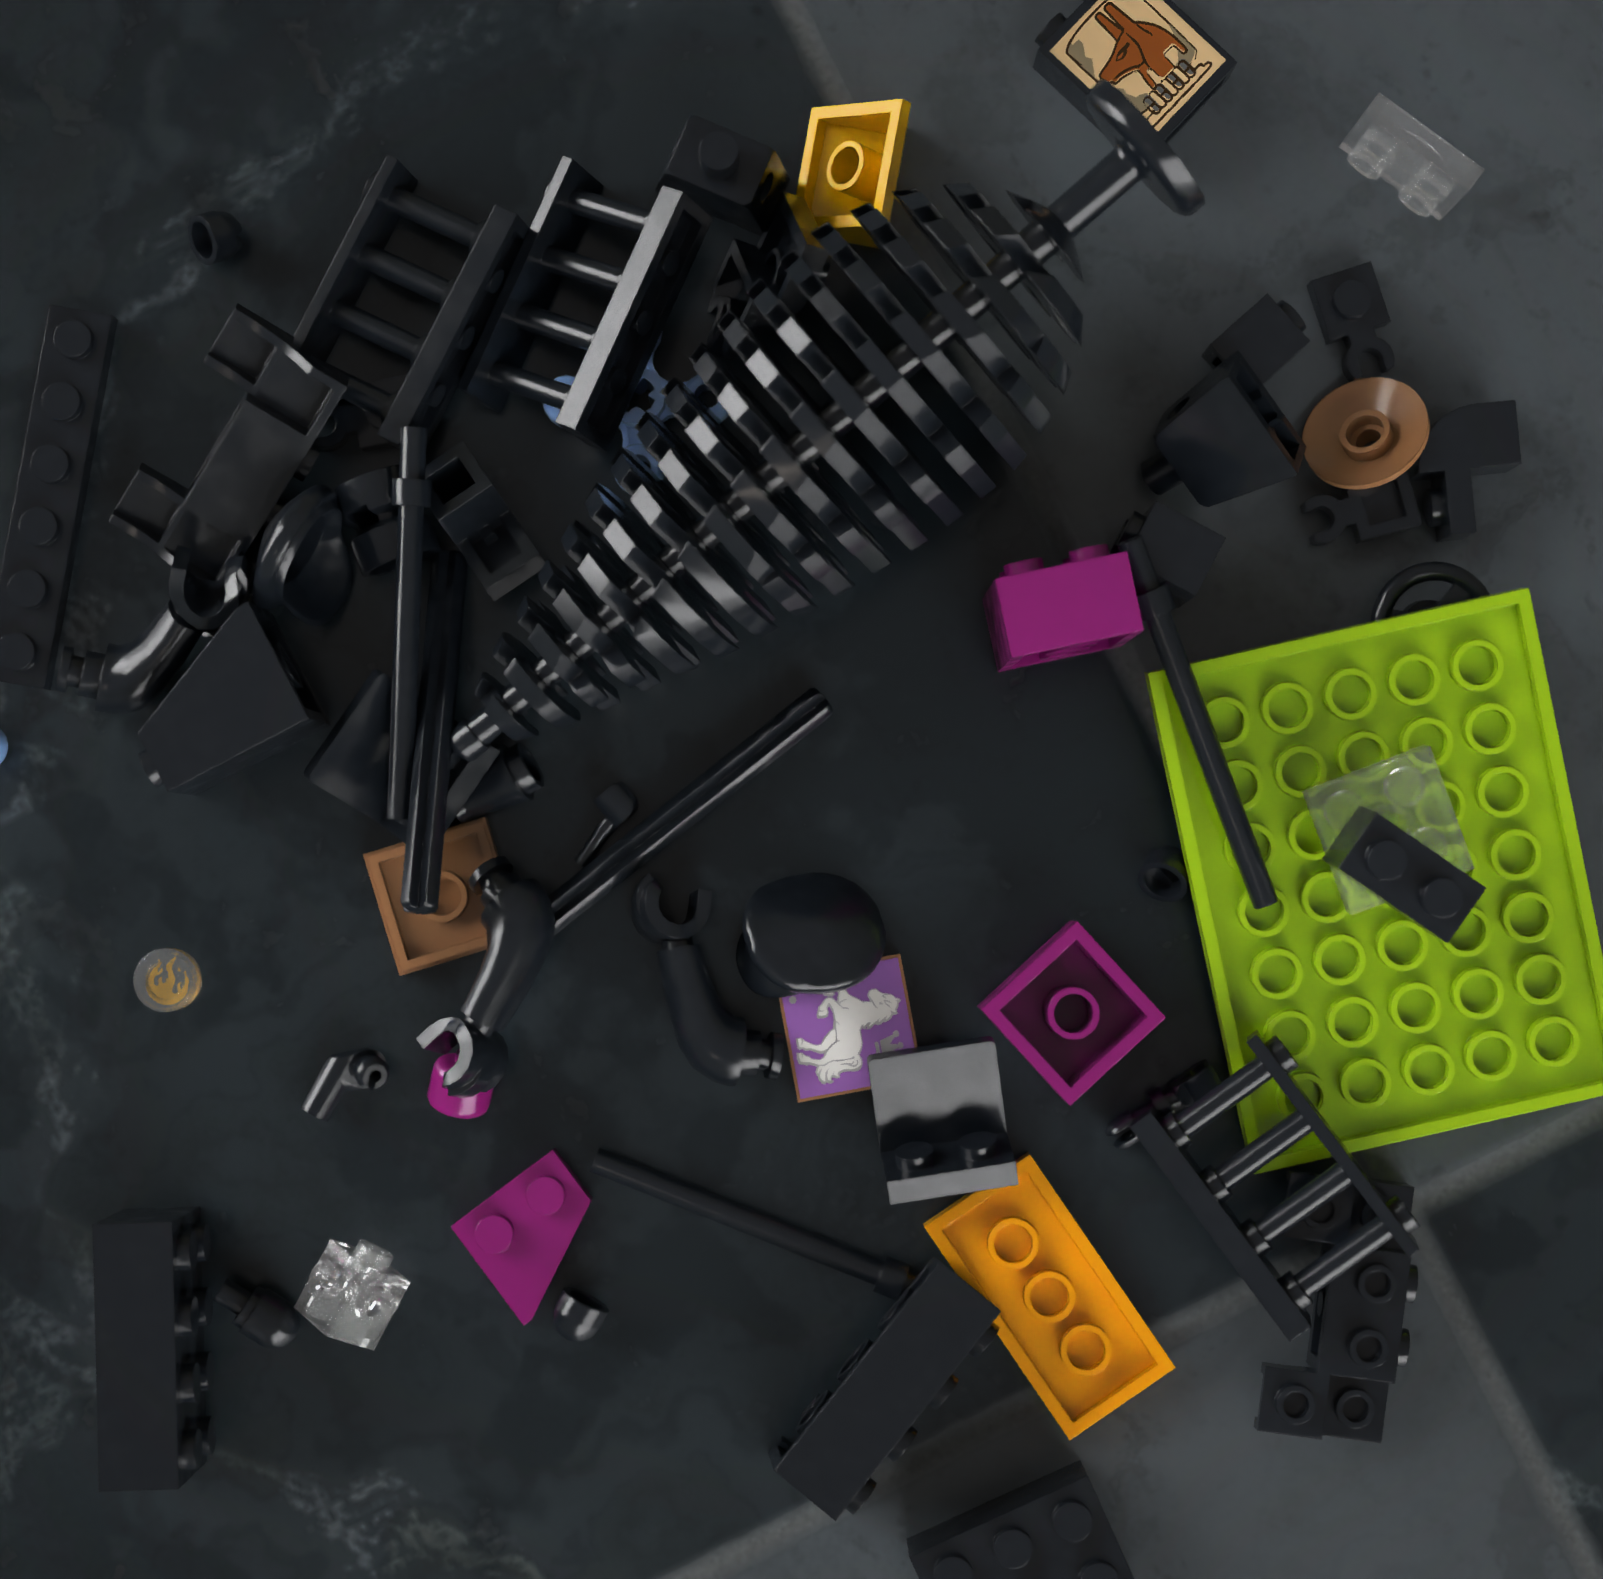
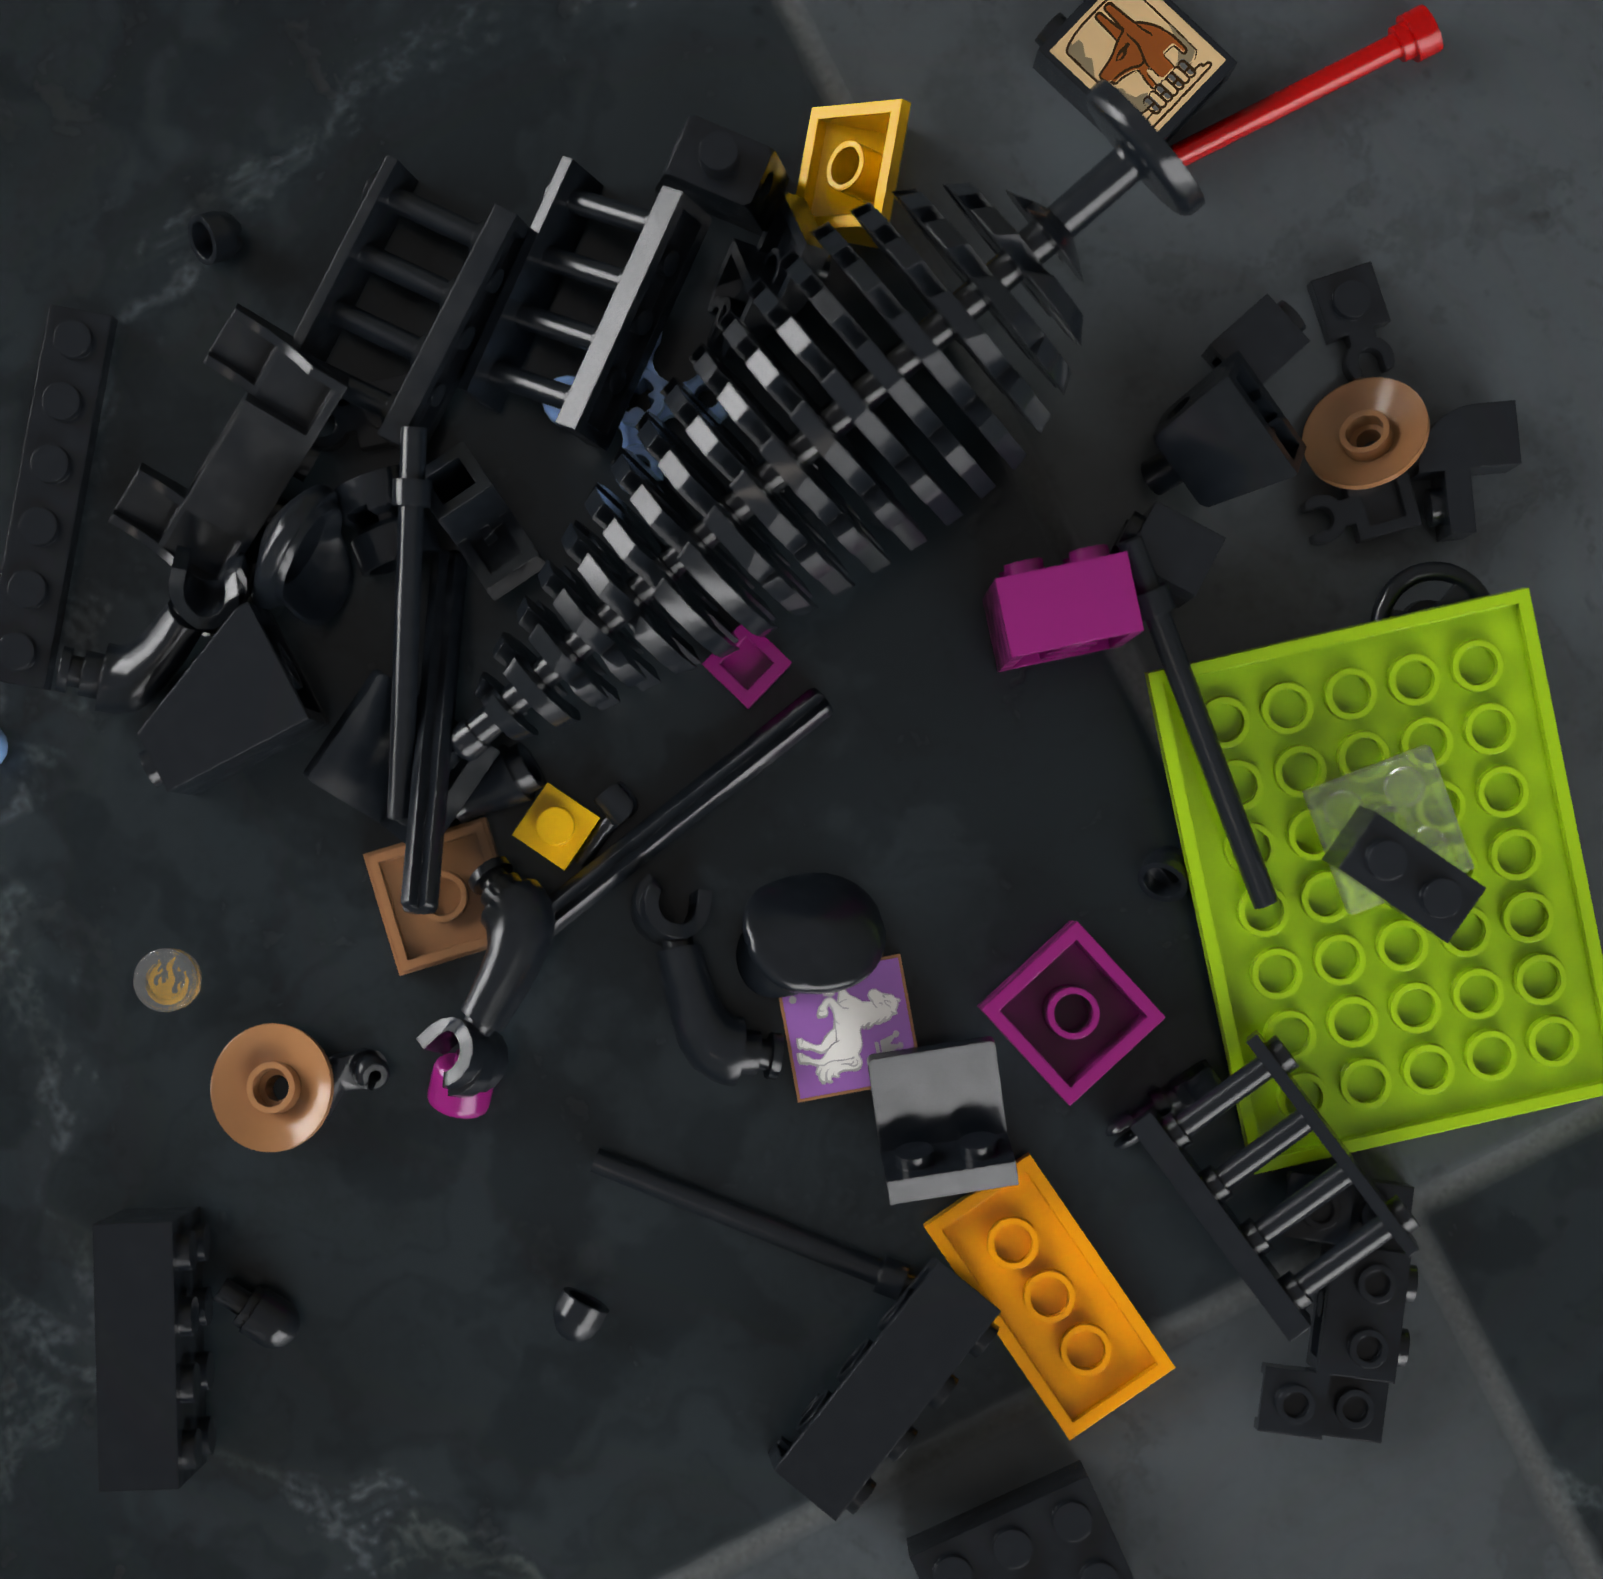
(245, 1082): none -> medium nougat dish
(352, 1293): clear brick -> none
(526, 1230): magenta wing -> none
(556, 826): none -> yellow plate
(750, 669): none -> magenta plate
(1409, 158): clear plate -> none
(1412, 37): none -> red piece

